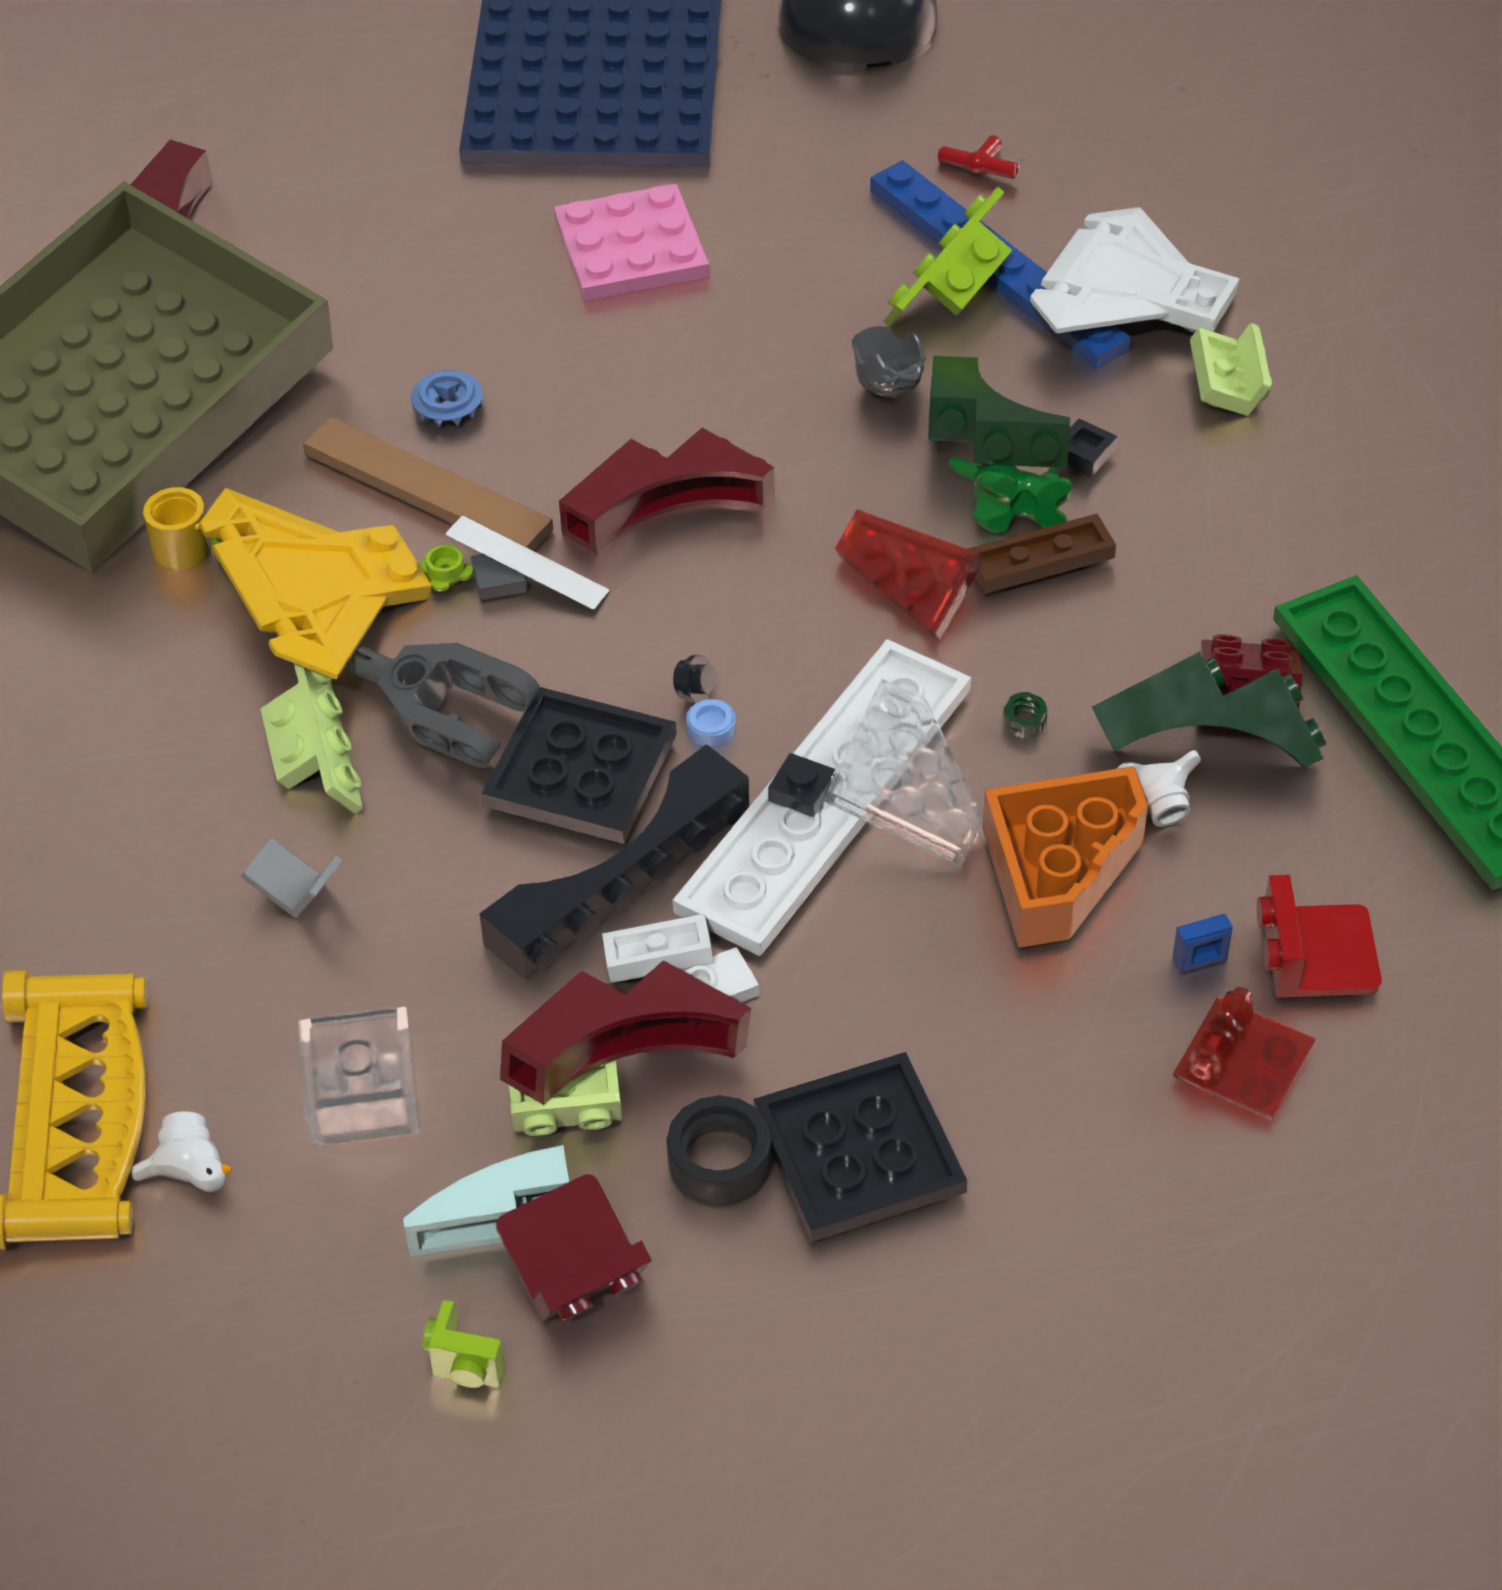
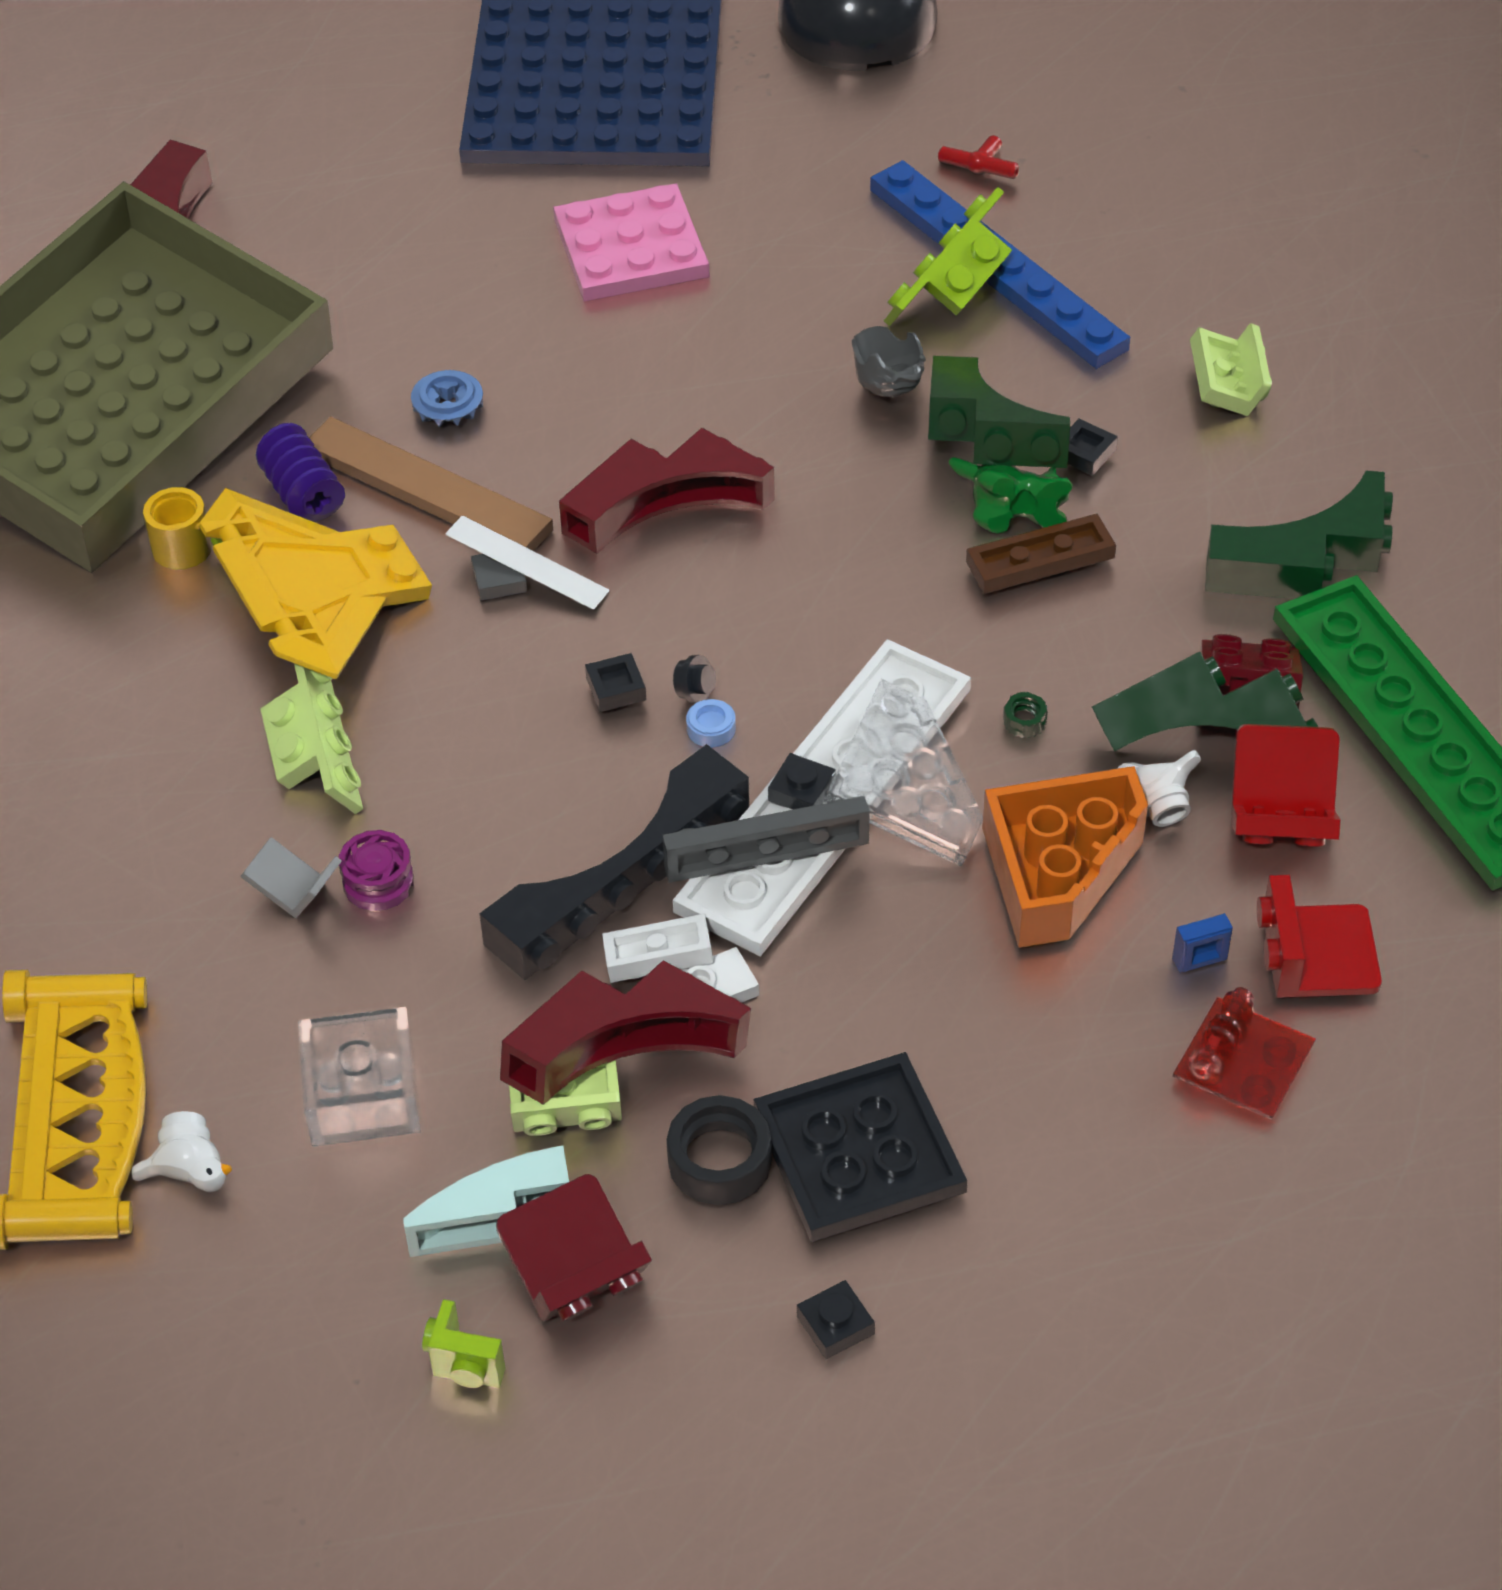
(299, 473): none -> dark purple piece
(377, 872): none -> magenta wheel
(418, 684): dark grey piece -> none
(445, 567): lime plate -> none
(580, 765): black plate -> none
(615, 682): none -> black plate
(766, 839): none -> dark grey plate
(835, 1319): none -> black plate
(910, 568): clear red wing -> none
(1128, 274): white plate -> none
(1285, 784): none -> red bracket
(1301, 554): none -> dark green arch

